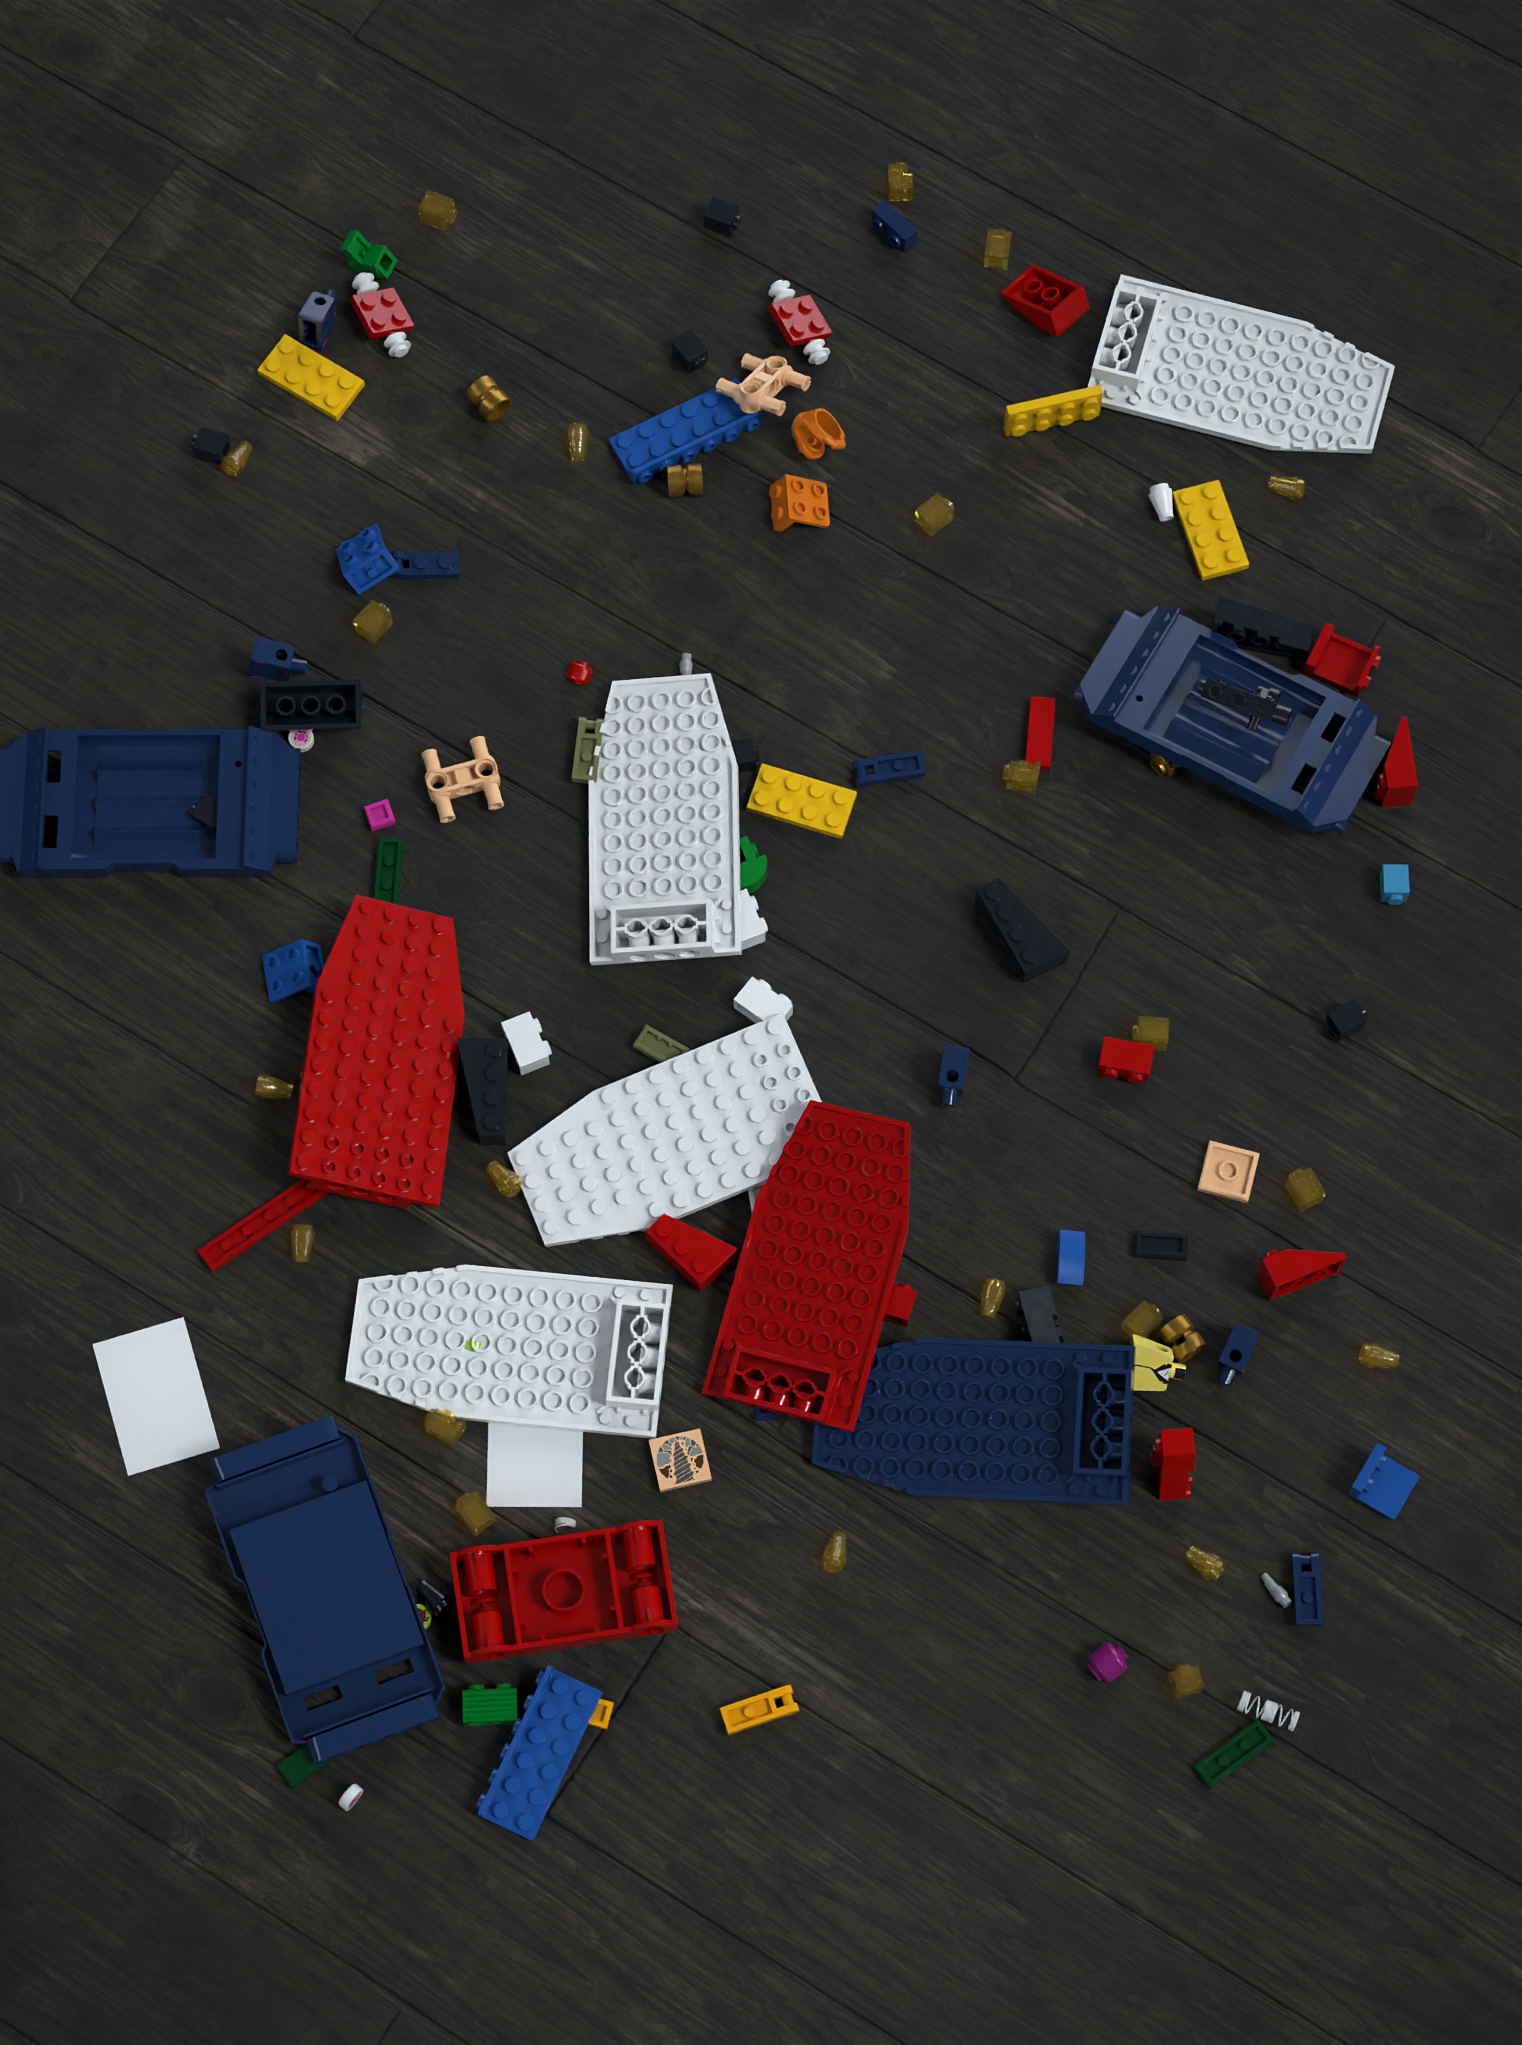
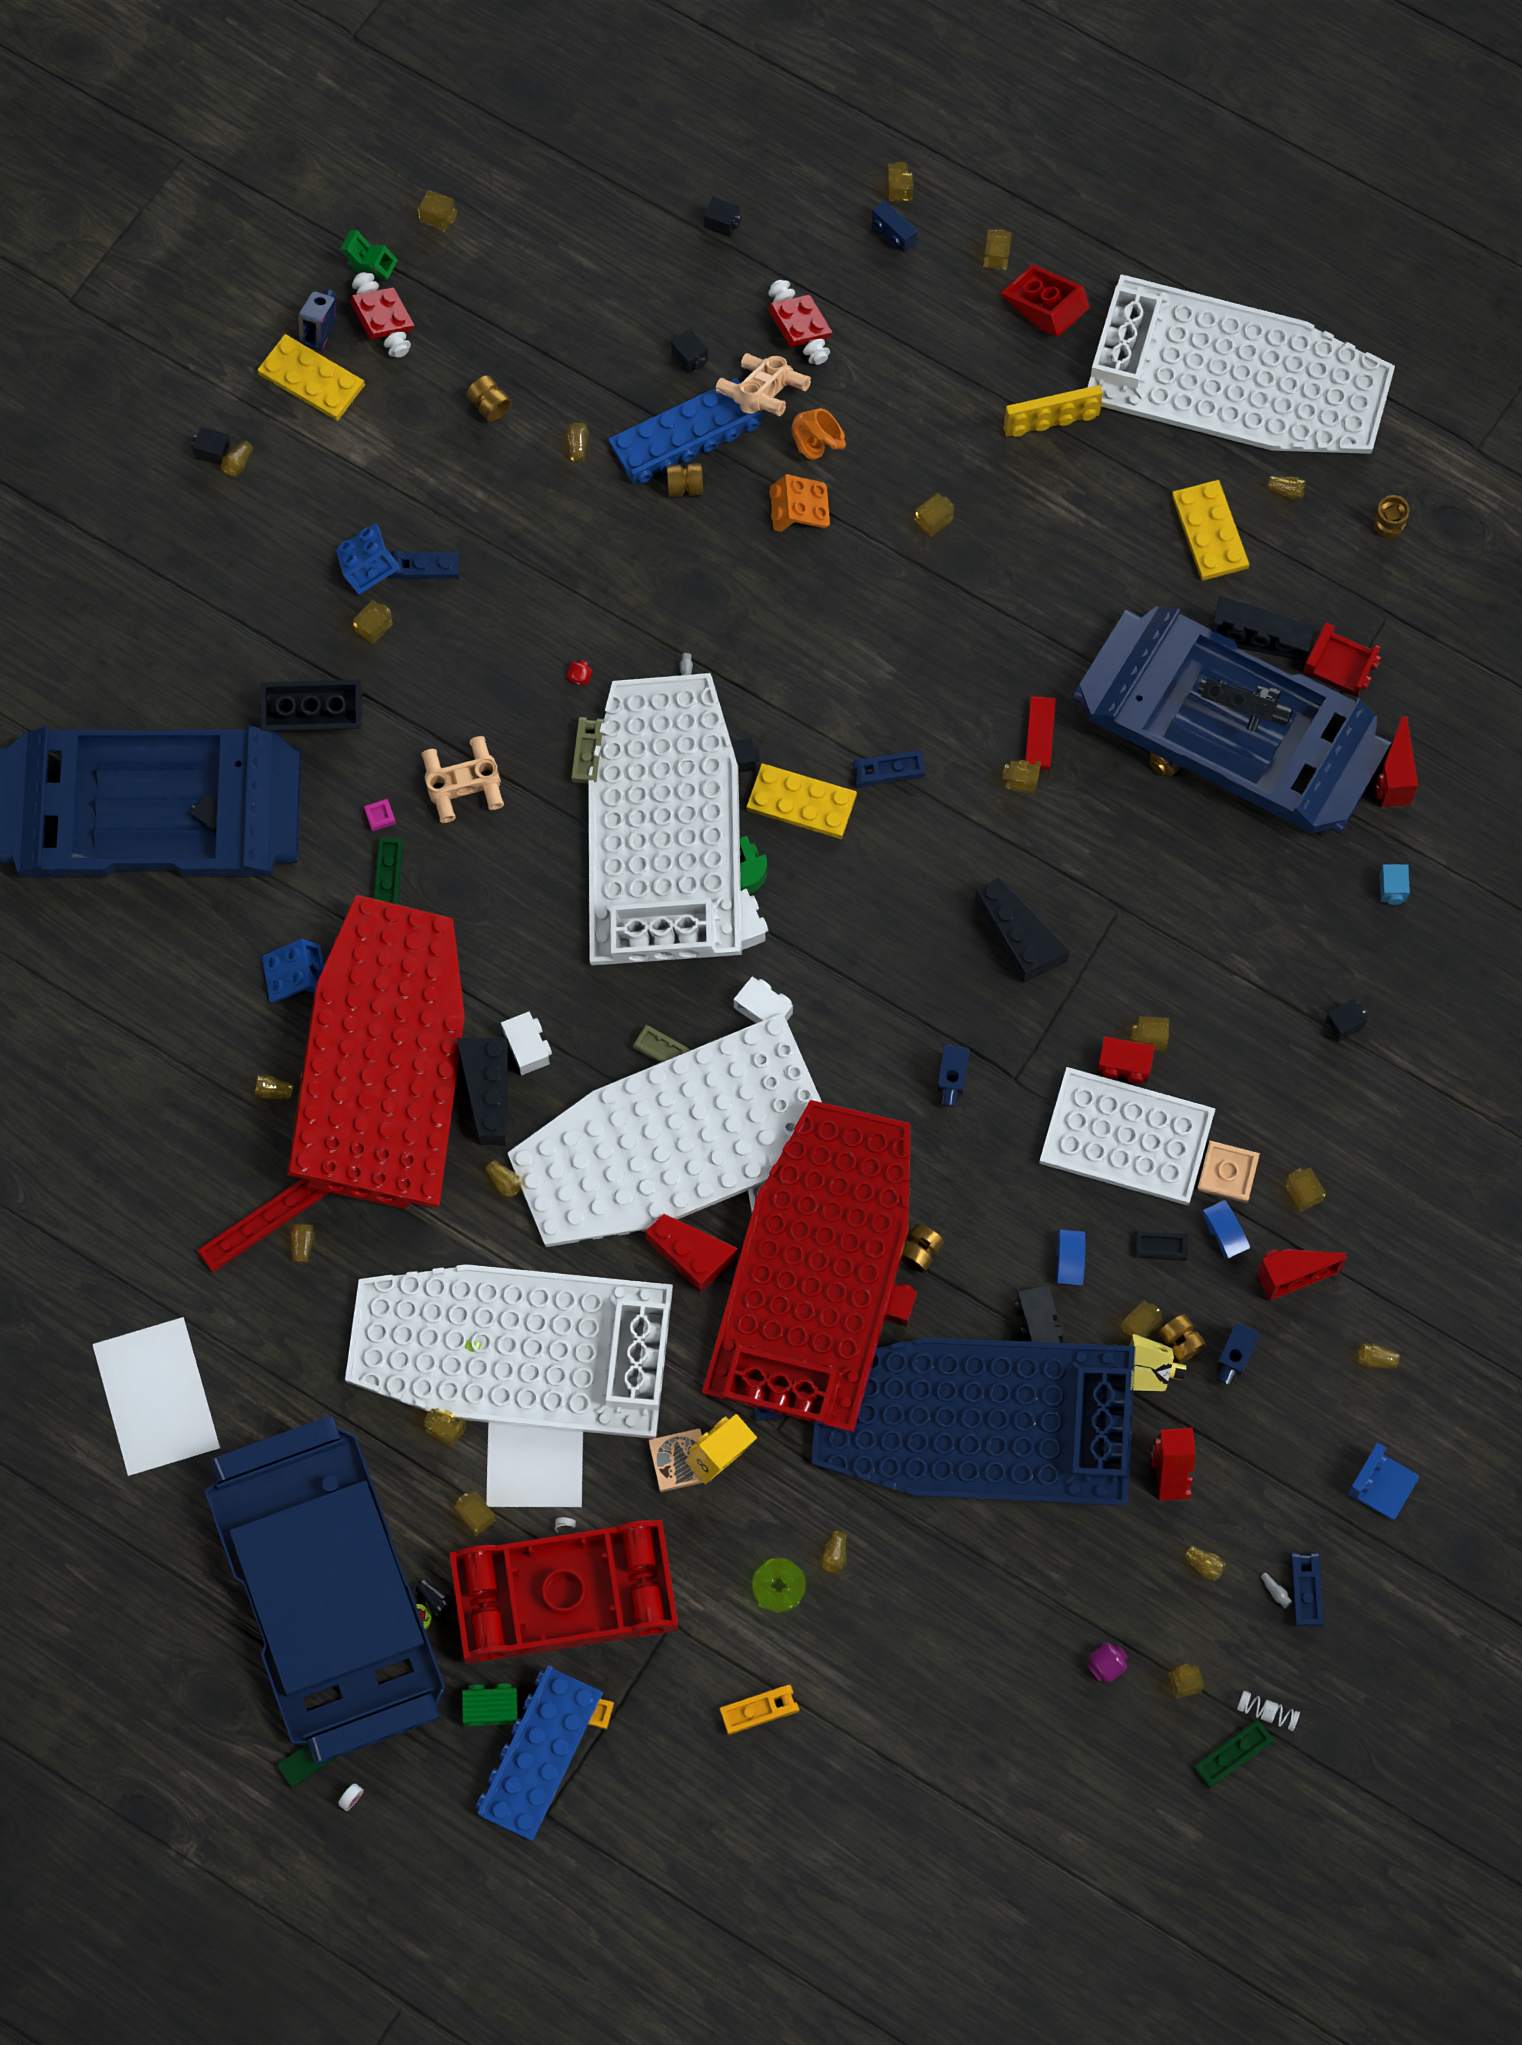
(274, 661): dark blue torso -> none
(301, 739): tile -> none
(719, 1447): none -> yellow brick
(790, 1596): none -> clear neon green plate
(921, 1245): none -> pearl gold wheel
(991, 1296): clear yellow cone -> none
(1127, 1136): none -> white plate
(1162, 501): white cone -> none
(1226, 1228): none -> blue slope
(1391, 516): none -> pearl gold wheel

